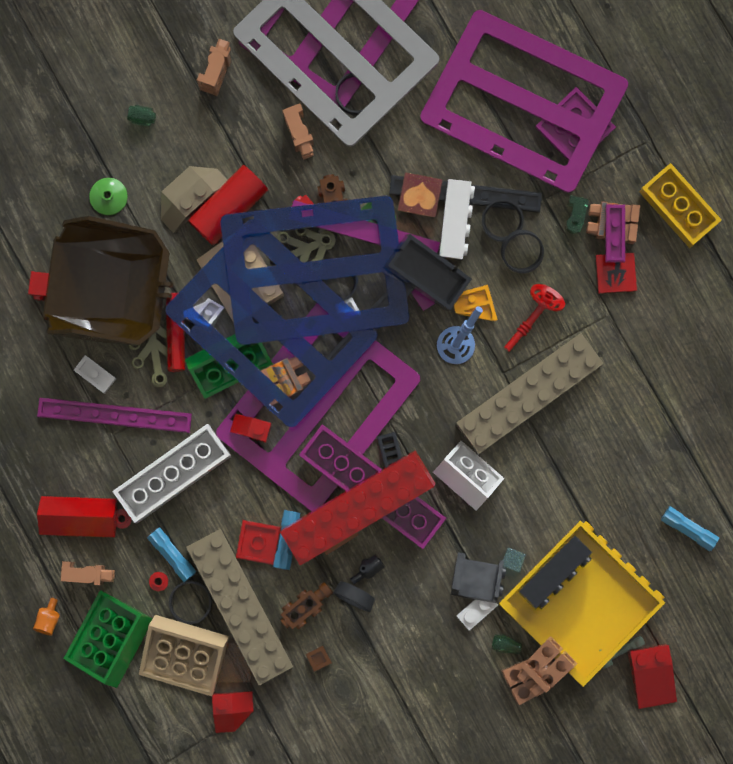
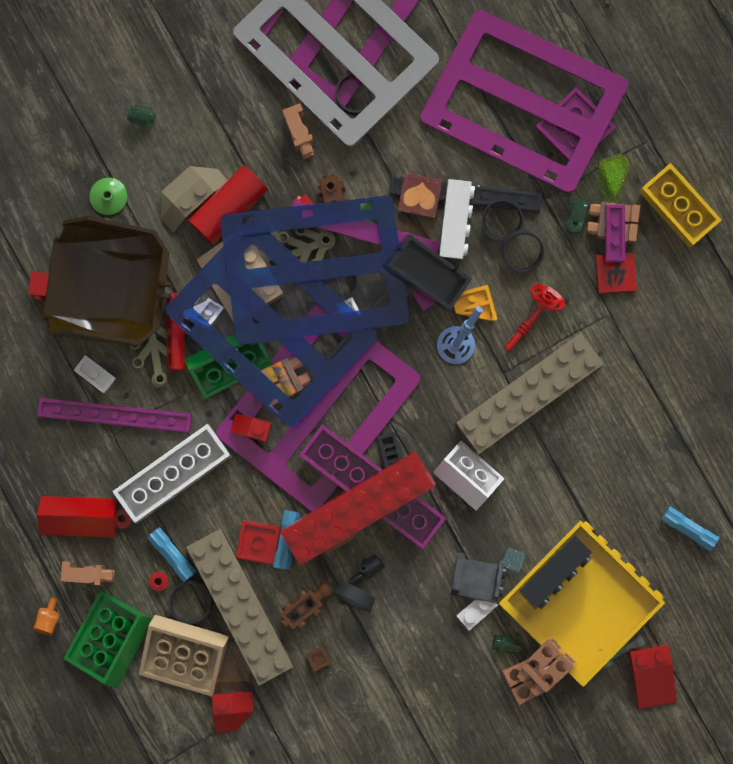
(216, 69): nougat hips -> none
(614, 172): none -> clear neon green slope

